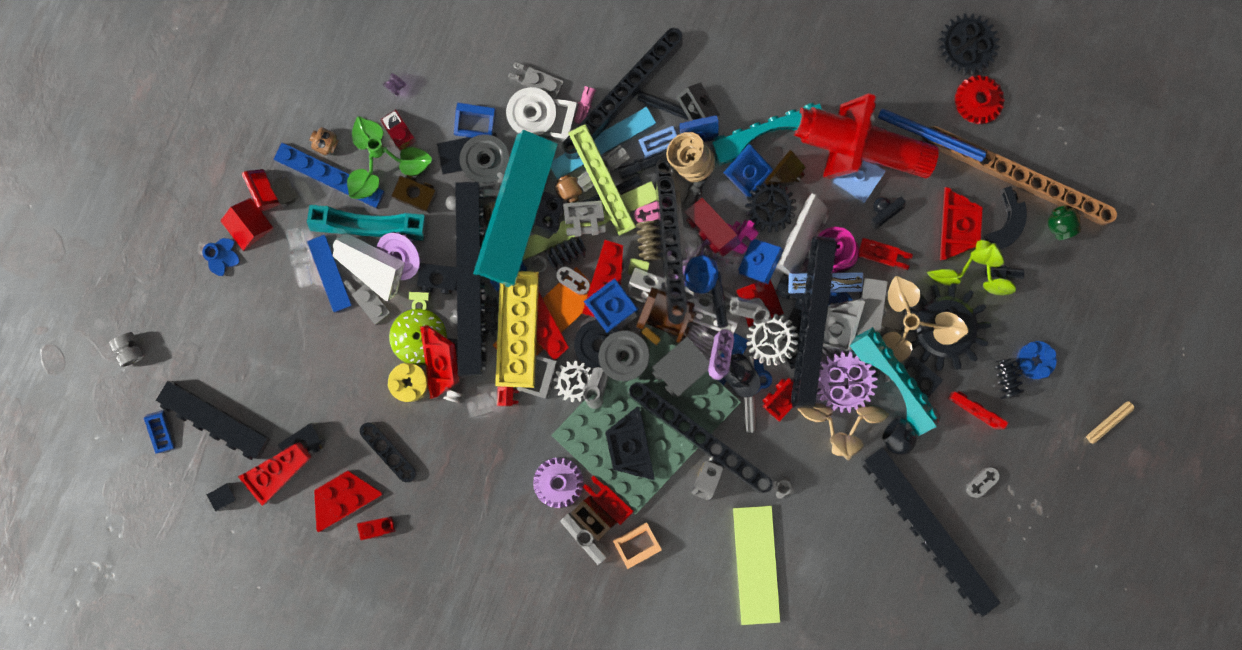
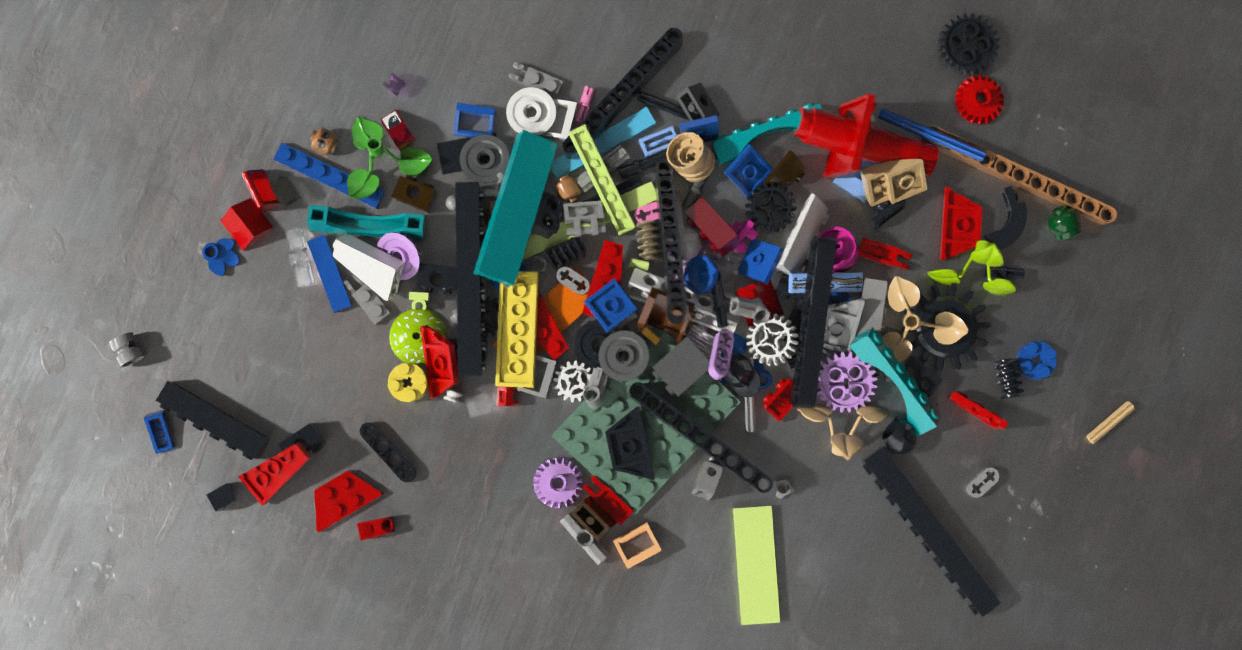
(893, 180): none -> tan slope

